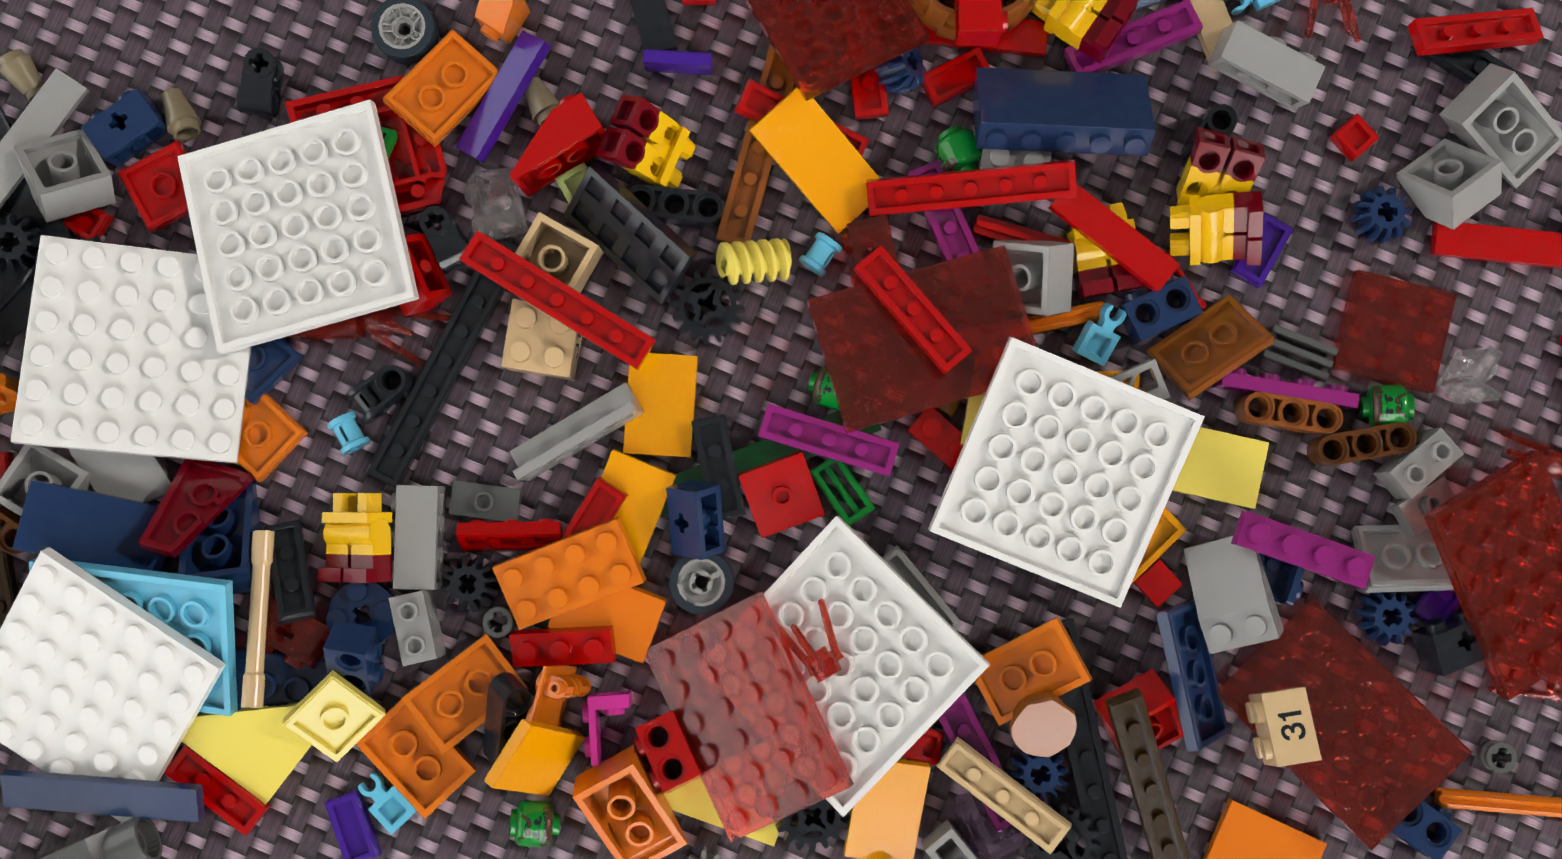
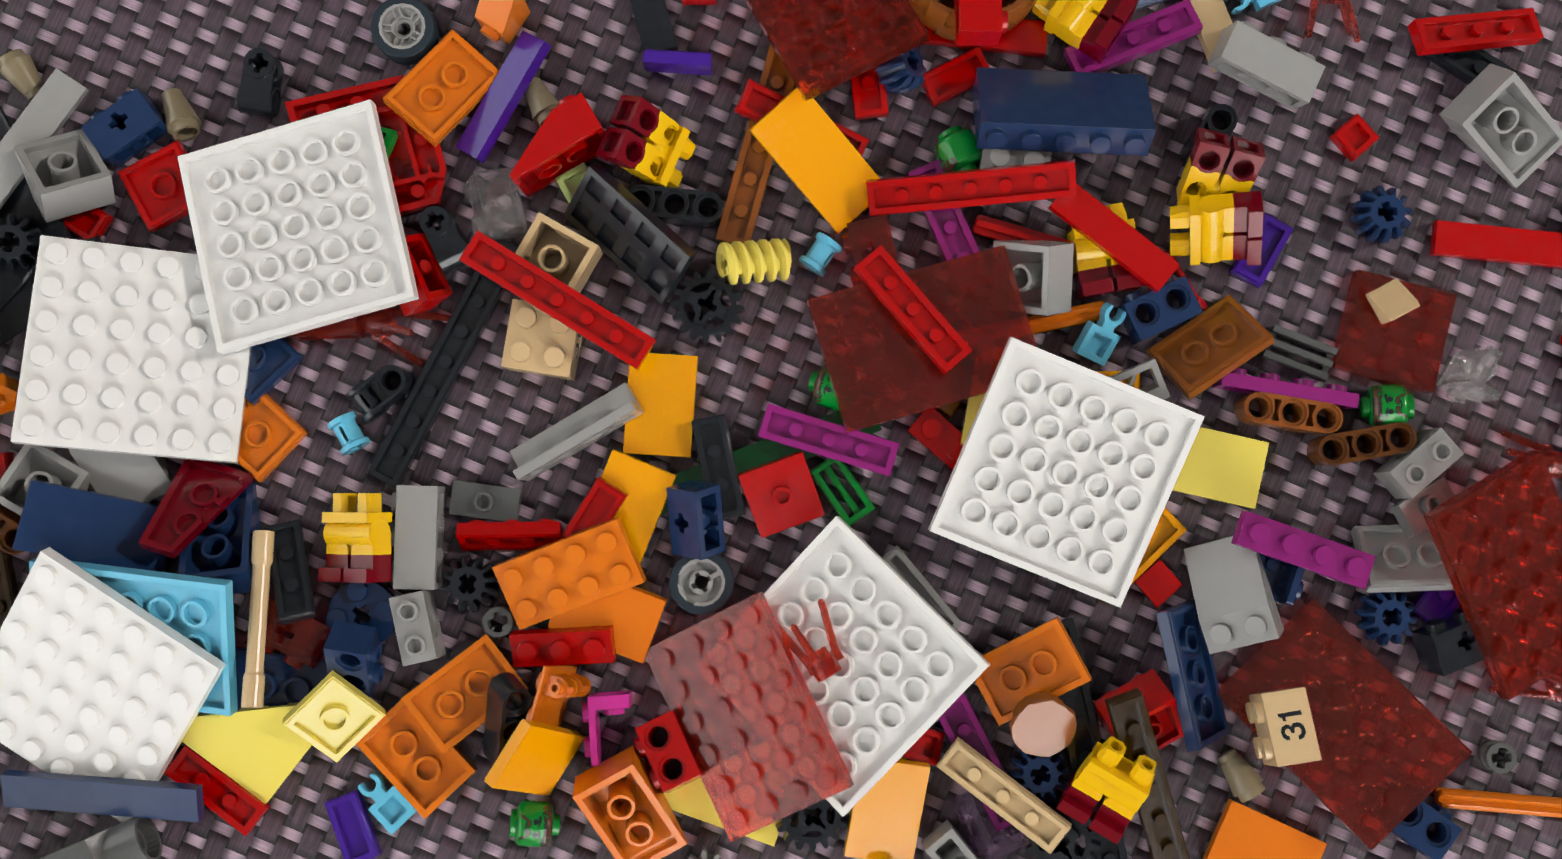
(1115, 778): none -> yellow hips
(1241, 777): none -> dark tan cone
(1391, 301): none -> tan slope
(1452, 182): light grey slope -> none

